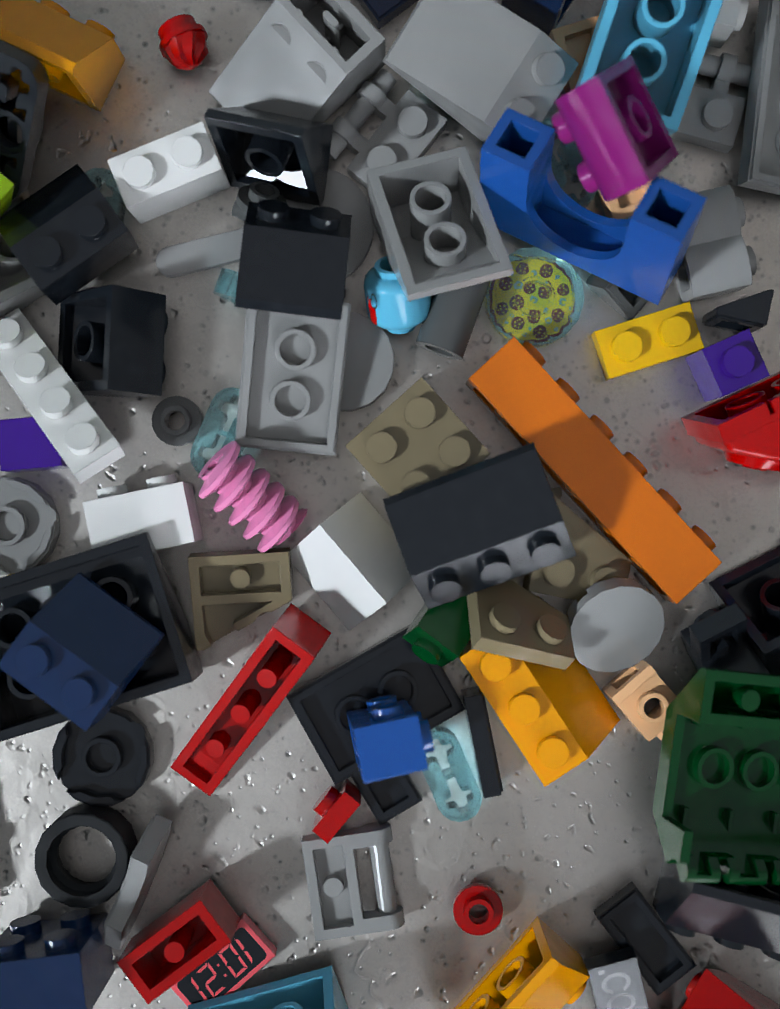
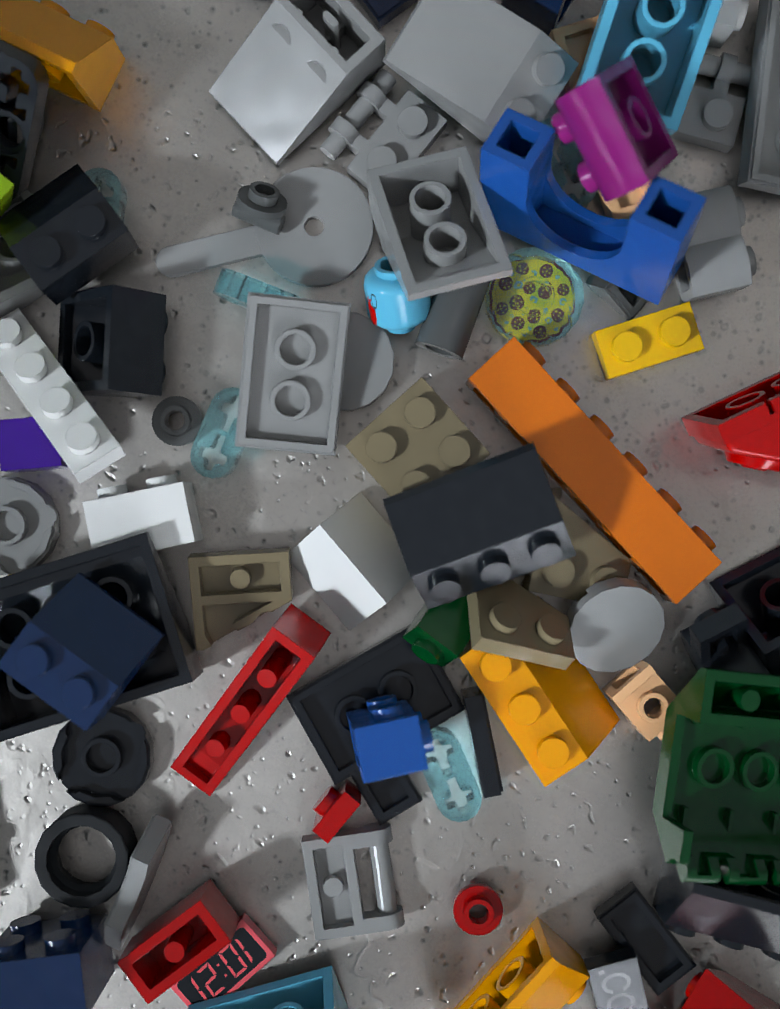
(169, 173): white brick -> none
(183, 42): red plate -> none
(250, 496): bright pink piece -> none
(273, 150): black slope -> none
(293, 259): black slope -> none
(727, 366): dark purple brick -> none
(742, 314): black slope -> none

